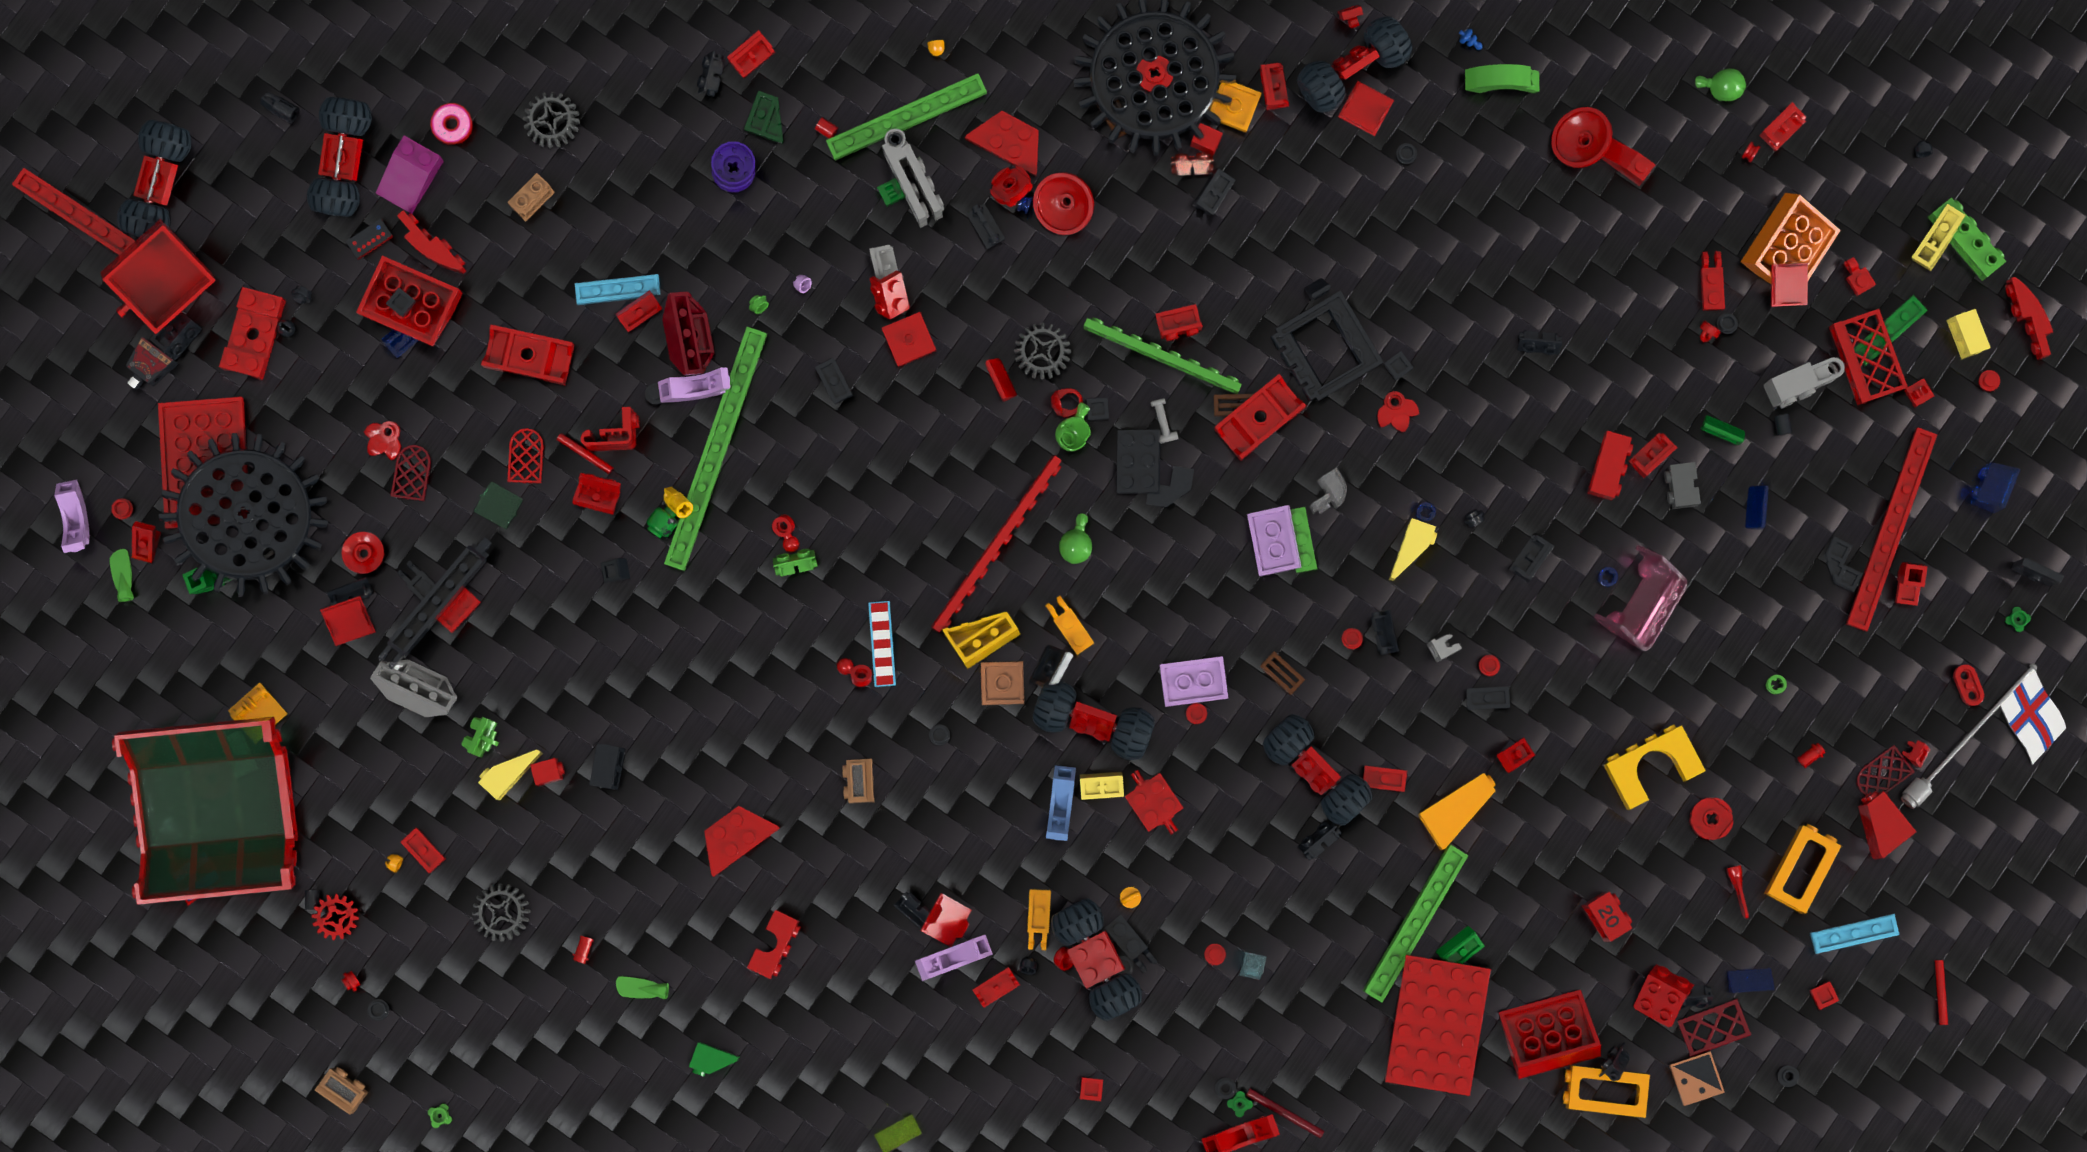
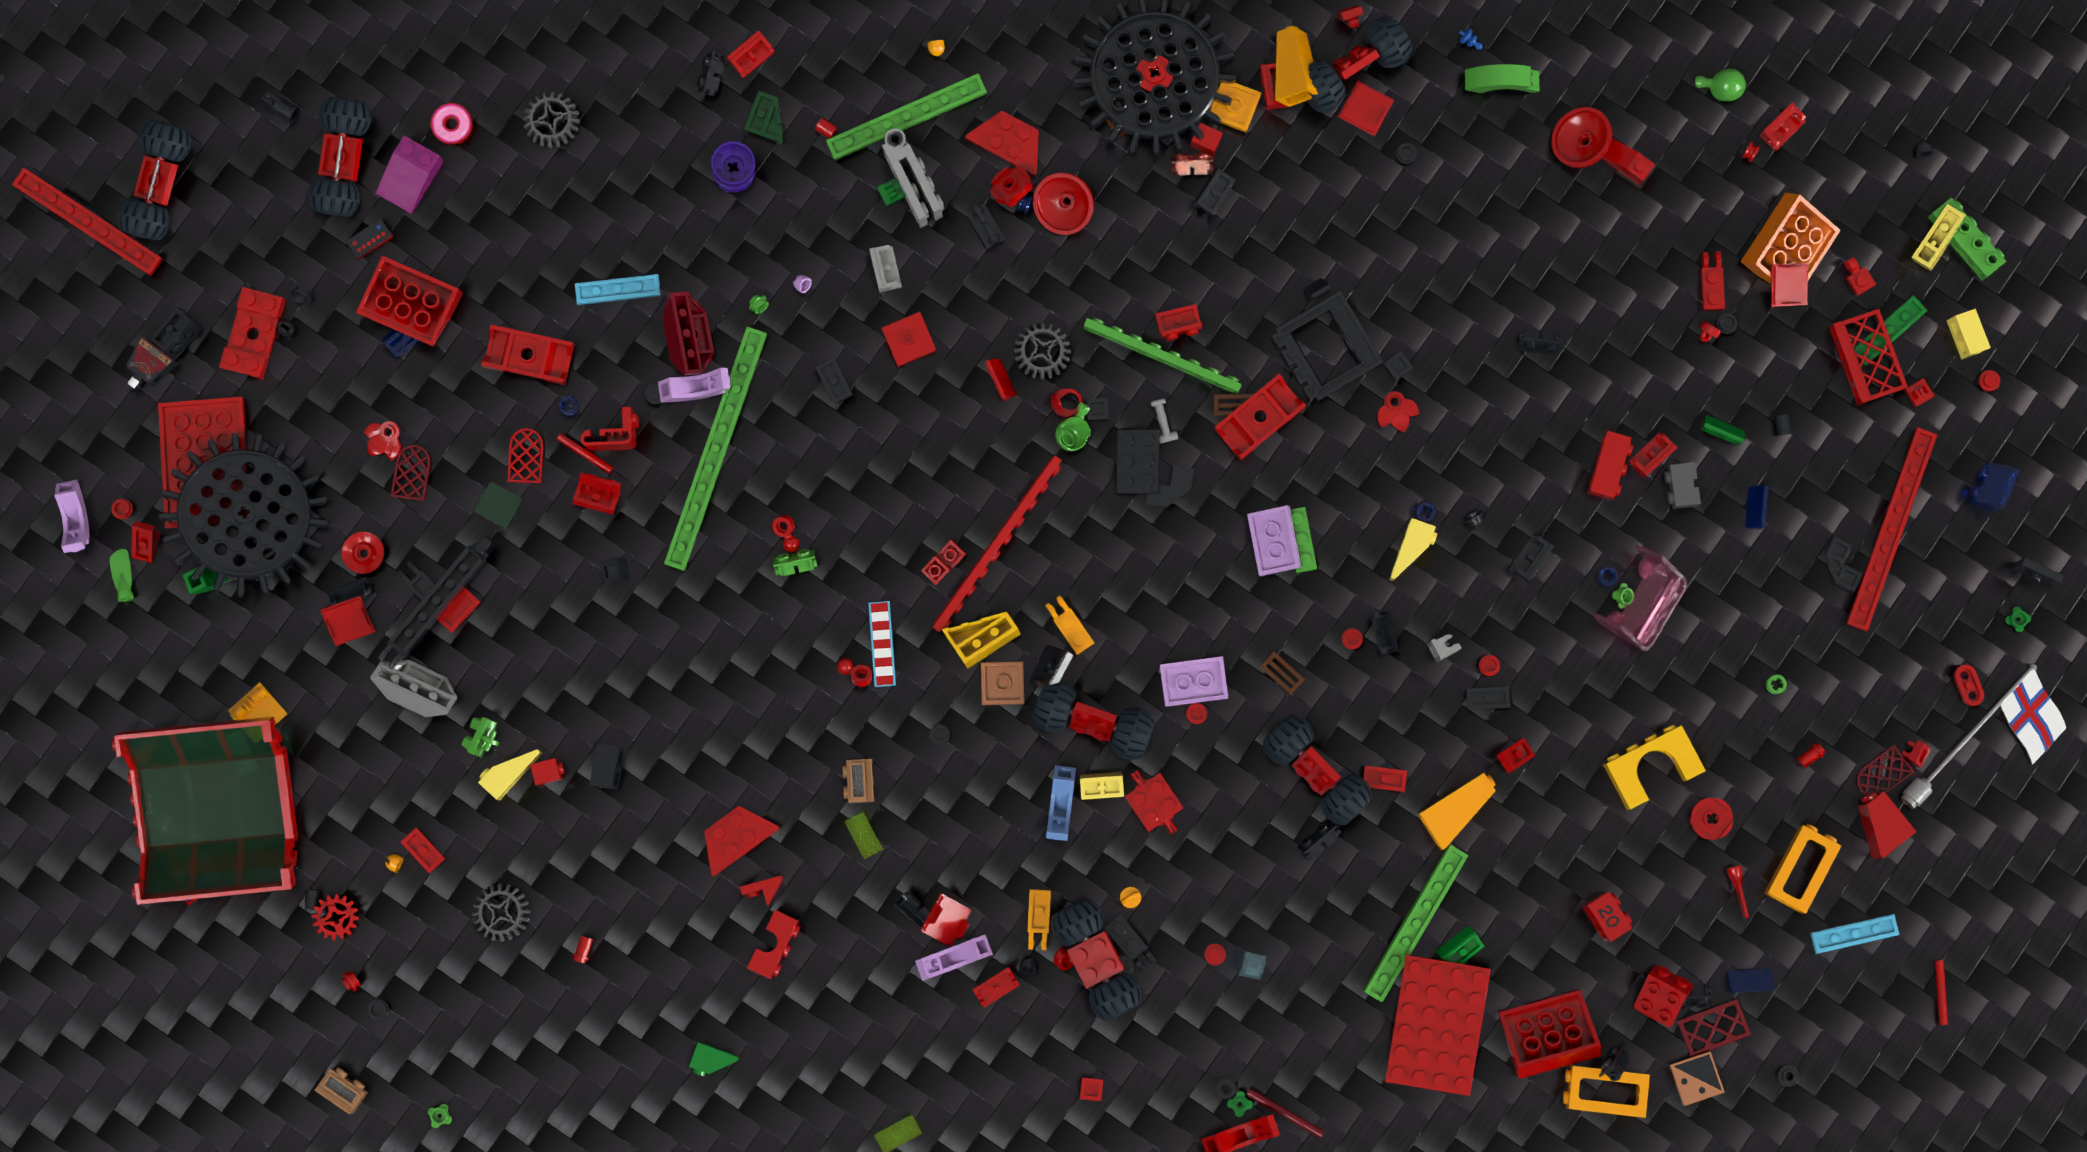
(157, 277): red piece -> none
(401, 302): black plate -> none
(434, 250): red slope -> none
(531, 197): medium nougat window -> none
(567, 399): none -> clear blue bush
(638, 311): red plate -> none
(641, 988): bright green piece -> none
(662, 522): green head -> none
(677, 502): yellow hinge -> none
(769, 888): none -> red slope
(863, 835): none -> clear neon green plate
(889, 295): bracket -> none
(944, 562): none -> red slope
(1076, 544): bright green hair -> none
(1292, 67): none -> light orange slope
(1335, 490): clear brick -> none
(1623, 596): none -> bright green plate
(1801, 382): light grey brick -> none
(1824, 995): red plate -> none
(1910, 580): red brick -> none
(2028, 308): red slope -> none

